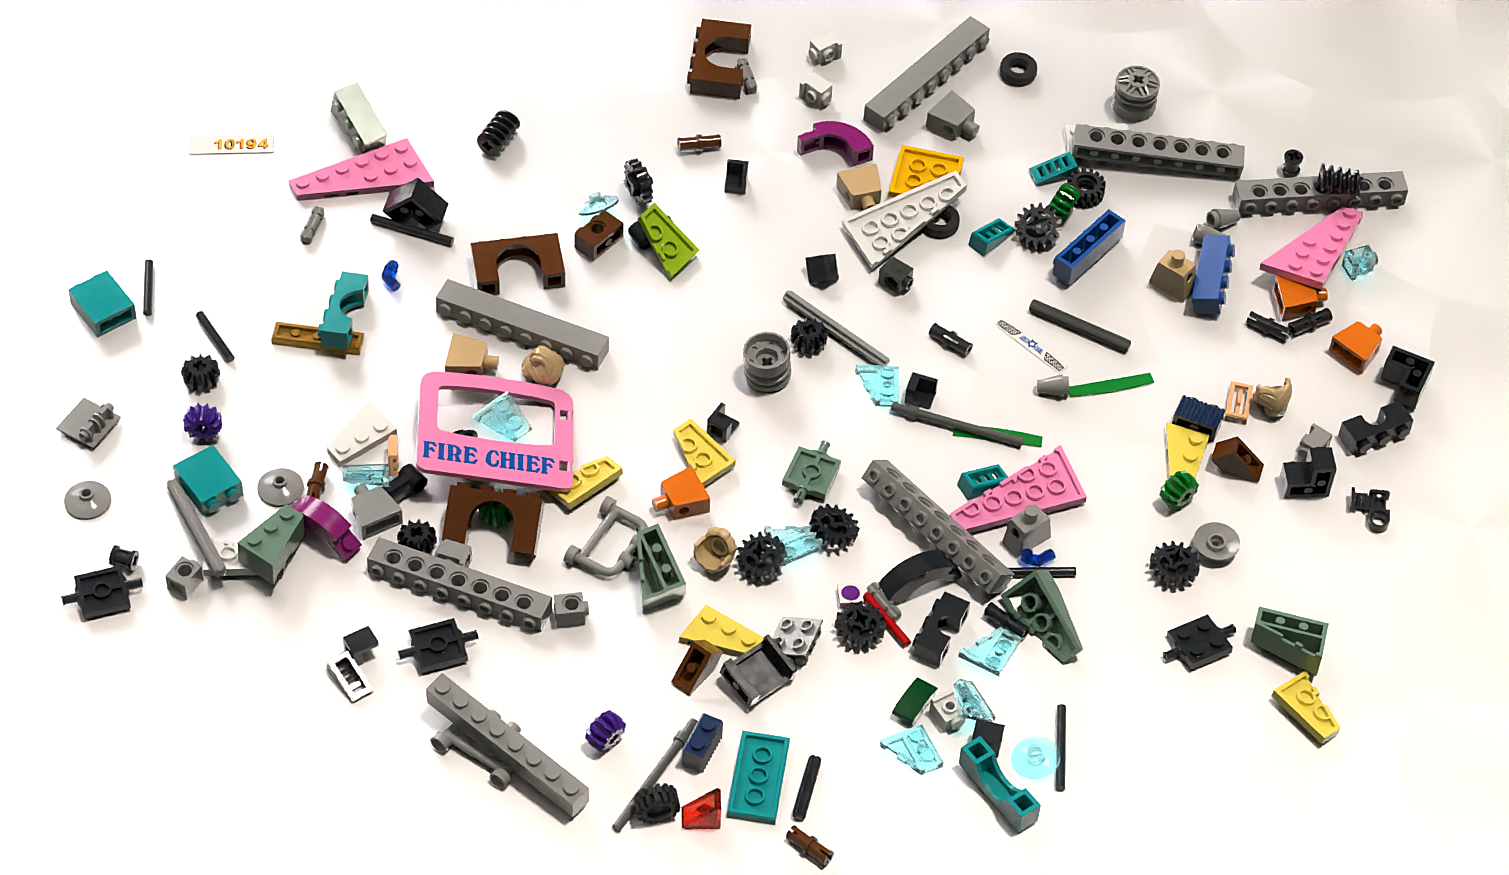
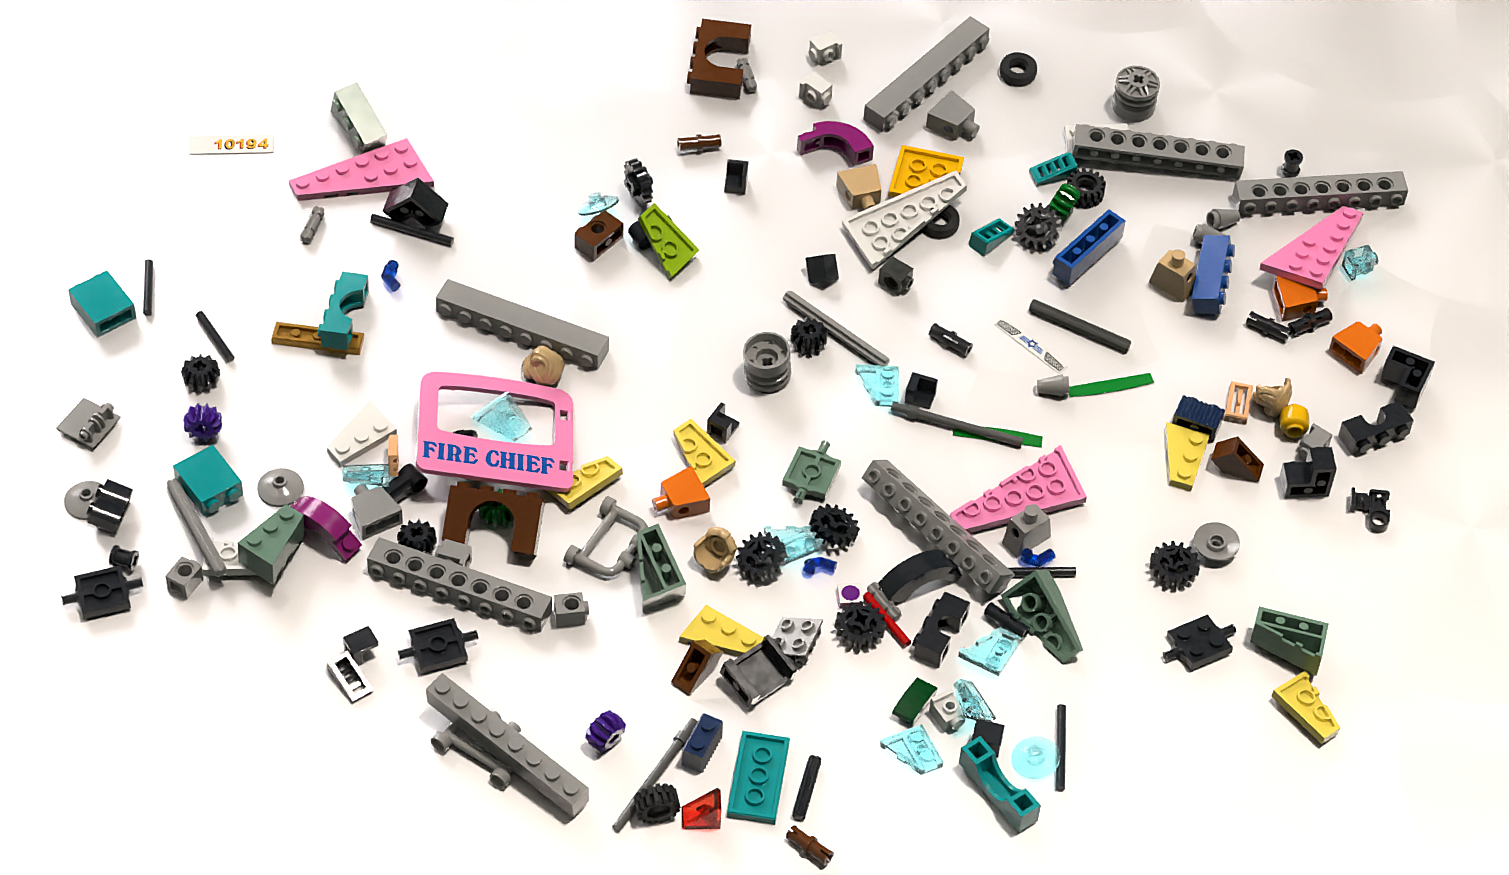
(110, 505): none -> black brick
(316, 482): reddish brown pin -> none
(469, 356): tan torso -> none
(498, 132): black piece -> none
(540, 249): reddish brown arch -> none
(819, 562): none -> clear blue arm
(971, 488): teal slope -> none
(1179, 489): green gear -> none
(1294, 420): none -> yellow head
(1340, 179): black piece -> none

